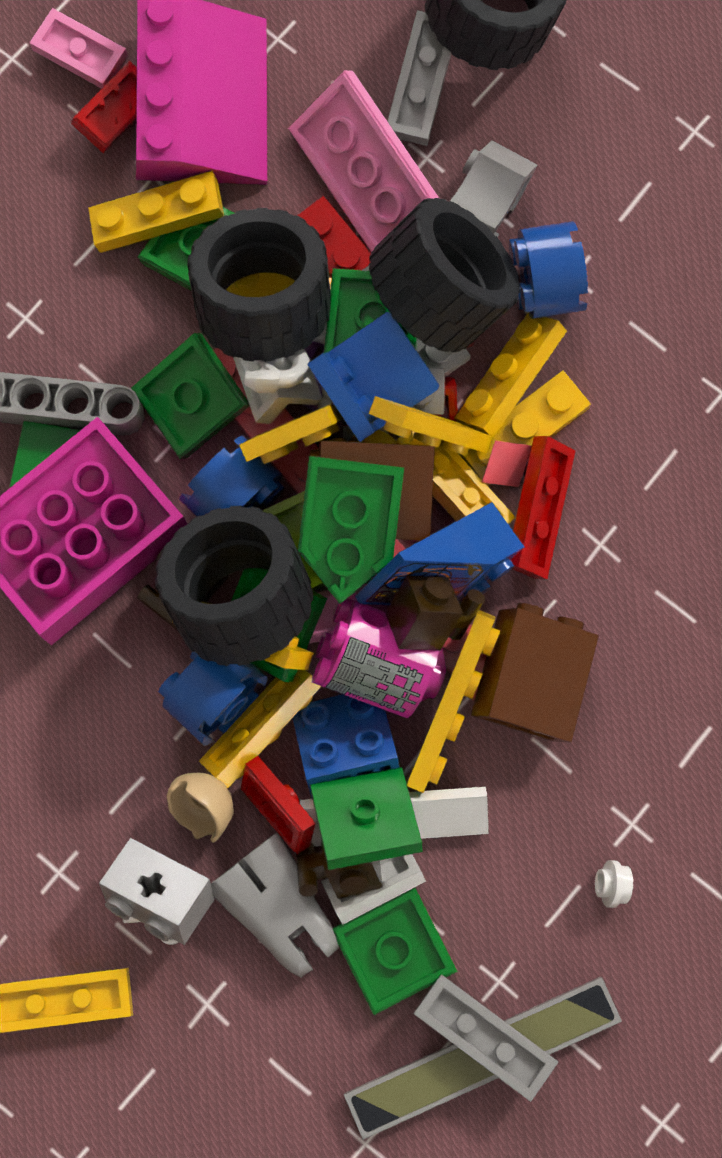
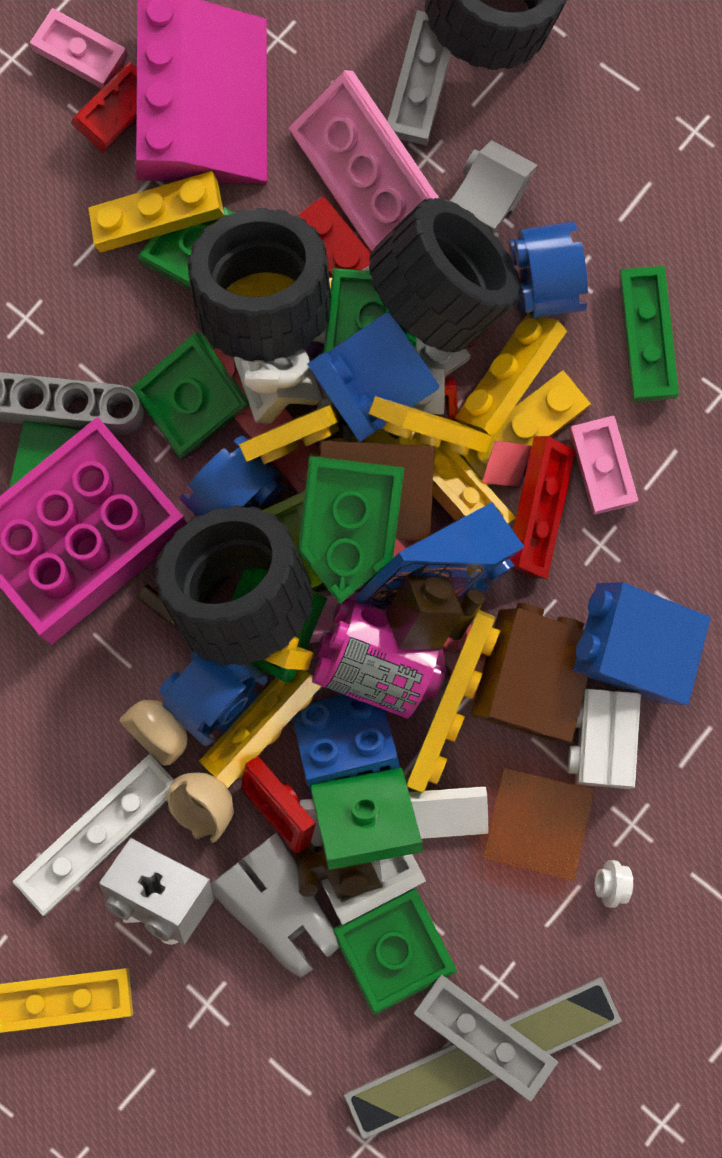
(95, 836): none -> white tile
(156, 730): none -> tan hair
(538, 824): none -> clear orange tile
(603, 465): none -> bright pink plate
(606, 740): none -> white brick
(641, 643): none -> blue brick
(648, 334): none -> green plate

